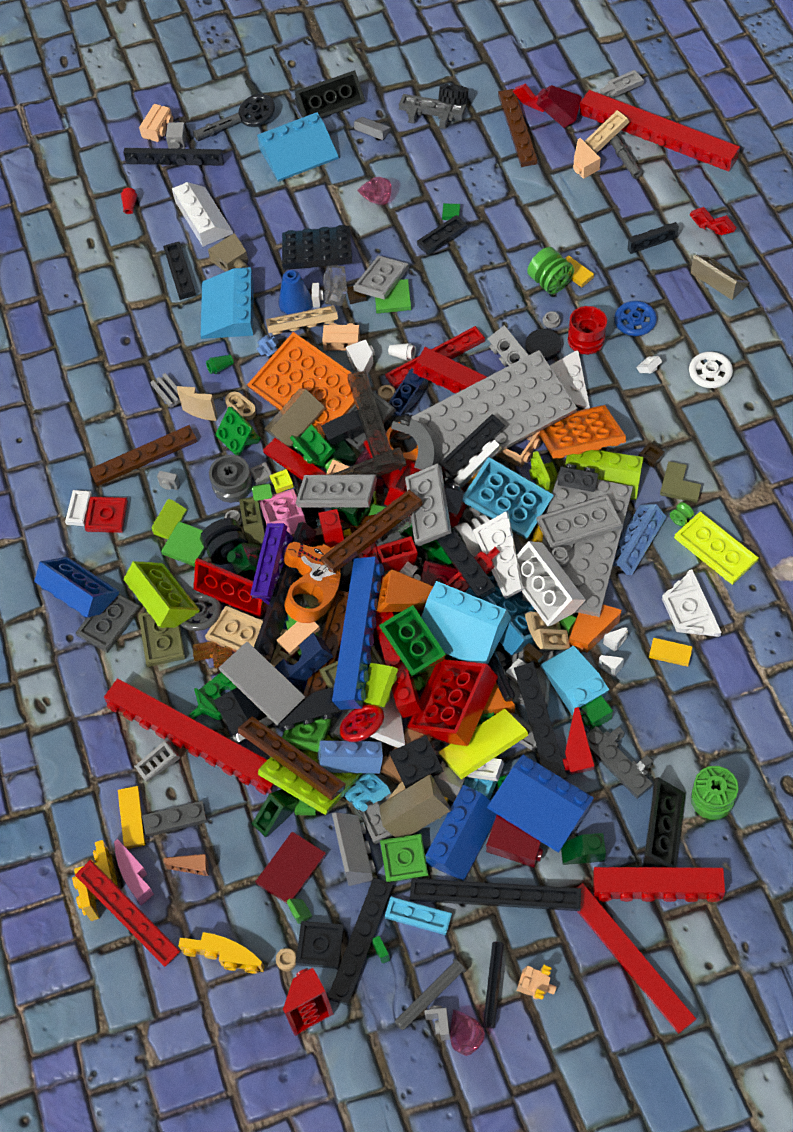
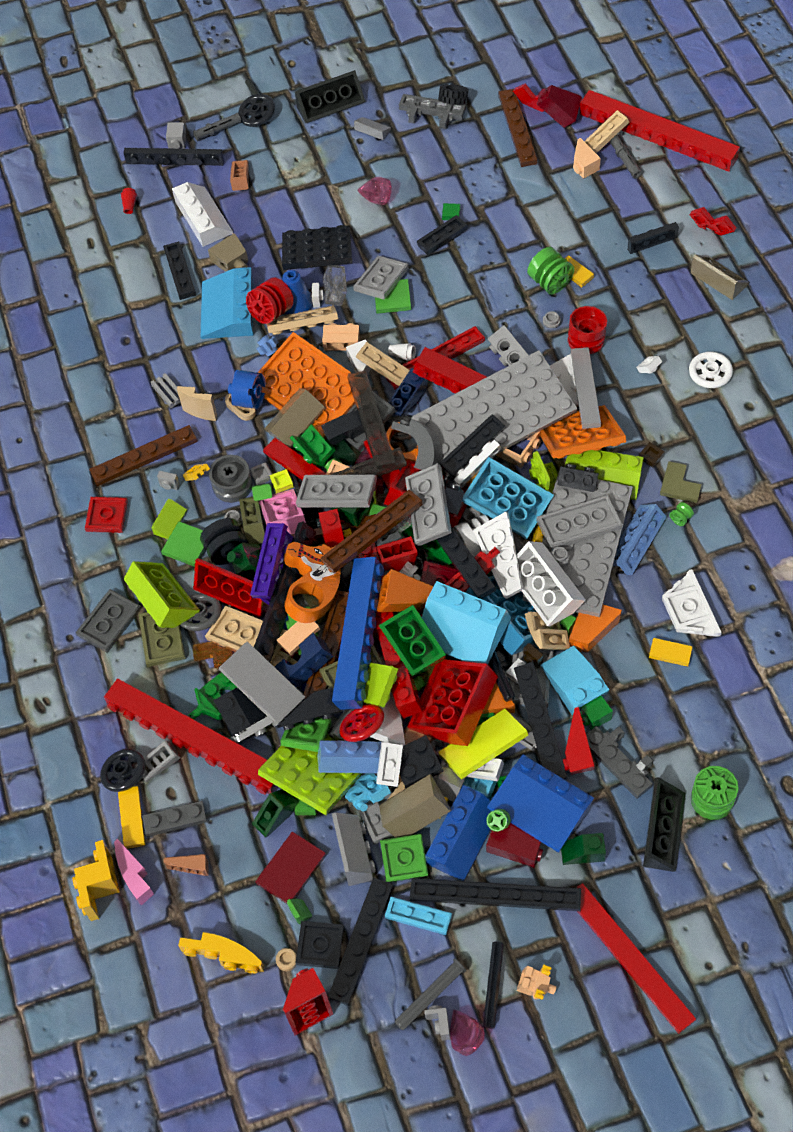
(75, 586): blue slope -> none
(78, 508): white tile -> none
(122, 770): none -> black plate
(127, 912): red tile -> none
(156, 123): light nougat brick -> none
(195, 471): none -> yellow tile
(219, 363): green cone -> none
(236, 432): green bracket -> none
(240, 177): none -> nougat slope
(247, 389): none -> blue brick
(269, 300): none -> red wheel
(291, 758): reddish brown plate -> none
(297, 146): dark azure slope -> none
(355, 297): dark brown tile -> none
(380, 949): green tile -> none
(382, 363): none -> tan plate
(386, 392): tan tile -> none
(389, 764): none -> white plate
(494, 821): none -> bright green wheel
(545, 341): black tile -> none
(585, 388): none -> light grey tile
(611, 664): white slope -> none
(615, 639): white slope -> none
(622, 84): light grey hinge -> none
(629, 329): blue plate -> none
(658, 883): red brick -> none
(716, 548): neon yellow tile -> none

